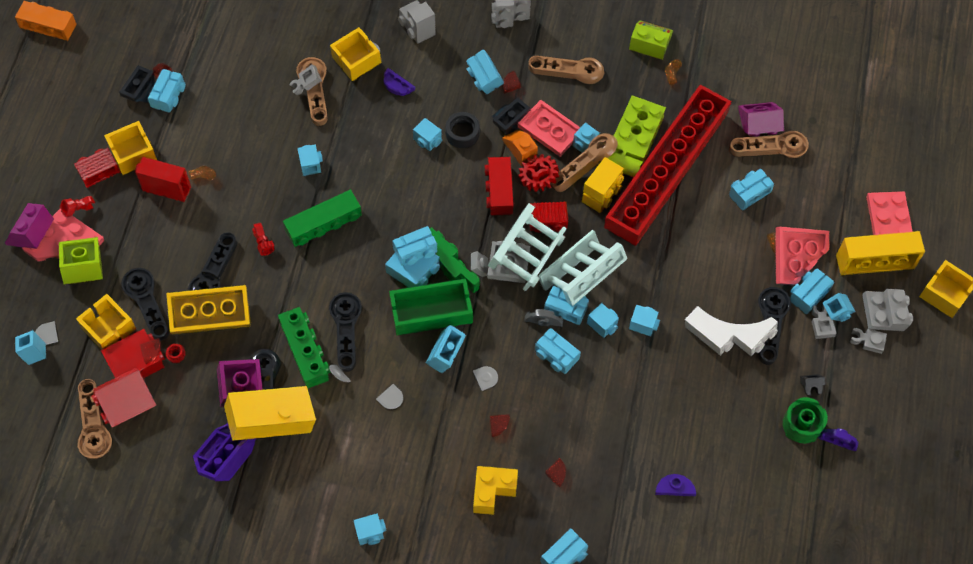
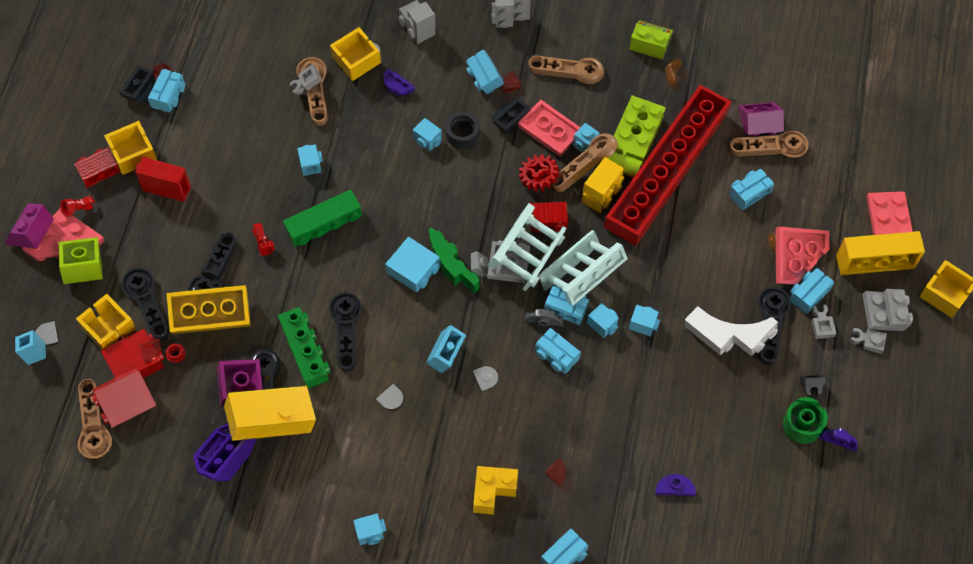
(45, 20): orange brick -> none
(202, 171): clear orange arm -> none
(338, 373): light grey piece -> none
(415, 246): medium azure brick -> none
(431, 306): green piece -> none
(499, 186): red brick -> none
(499, 424): clear red tile -> none
(521, 145): orange slope -> none
(839, 307): medium azure brick -> none

